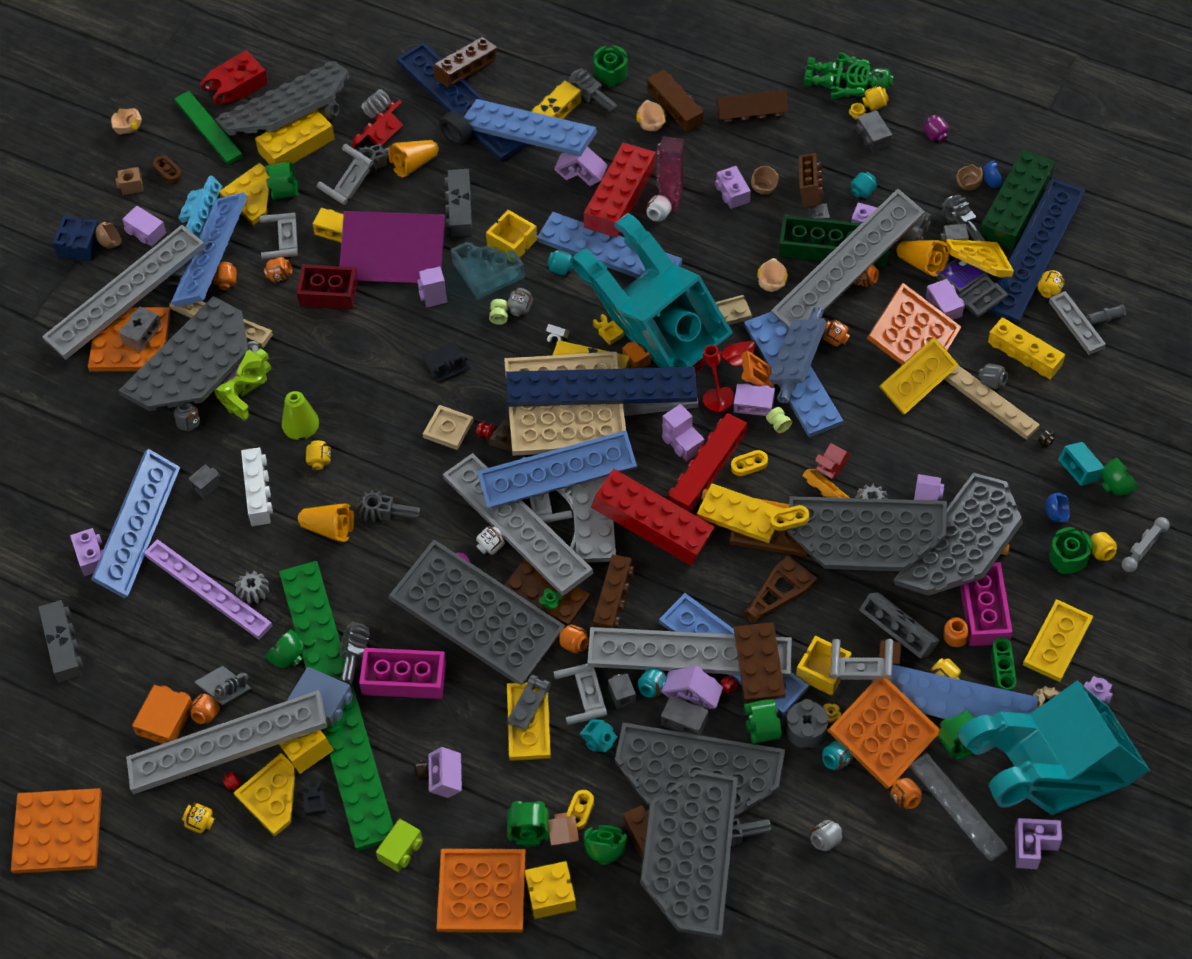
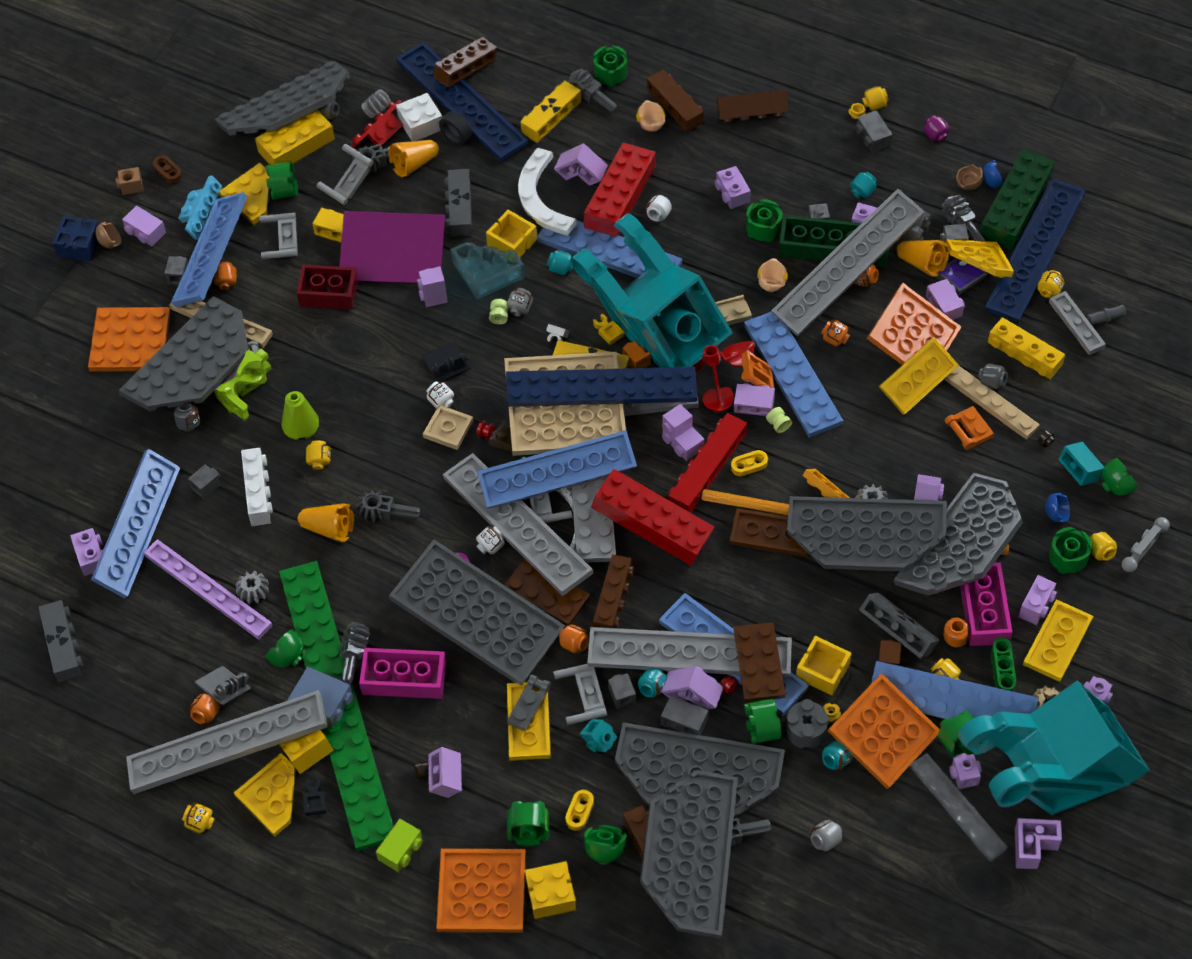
(56, 831): orange plate -> none
(123, 292): light grey plate -> none
(126, 121): light nougat hair -> none
(140, 328): flat silver brick -> none
(162, 715): orange brick -> none
(208, 128): green tile -> none
(231, 781): red plate -> none
(235, 78): red brick -> none
(278, 269): orange head -> none
(419, 117): none -> white brick
(440, 395): none -> white head
(530, 127): medium blue plate -> none
(530, 201): none -> white plate
(553, 603): green plate -> none
(563, 829): nougat brick -> none
(671, 169): clear pink wedge -> none
(738, 513): yellow plate -> none
(764, 180): medium nougat hair -> none
(764, 220): none -> green brick
(789, 517): yellow plate -> none
(793, 574): reddish brown plate -> none
(797, 353): sand blue plate -> none
(810, 180): reddish brown brick -> none
(832, 461): brick -> none
(861, 70): green piece -> none
(861, 667): light grey plate -> none
(906, 793): orange head -> none
(965, 771): none -> lavender brick
(973, 424): none -> orange plate
(982, 296): dark grey slope -> none
(1037, 600): none -> lavender brick

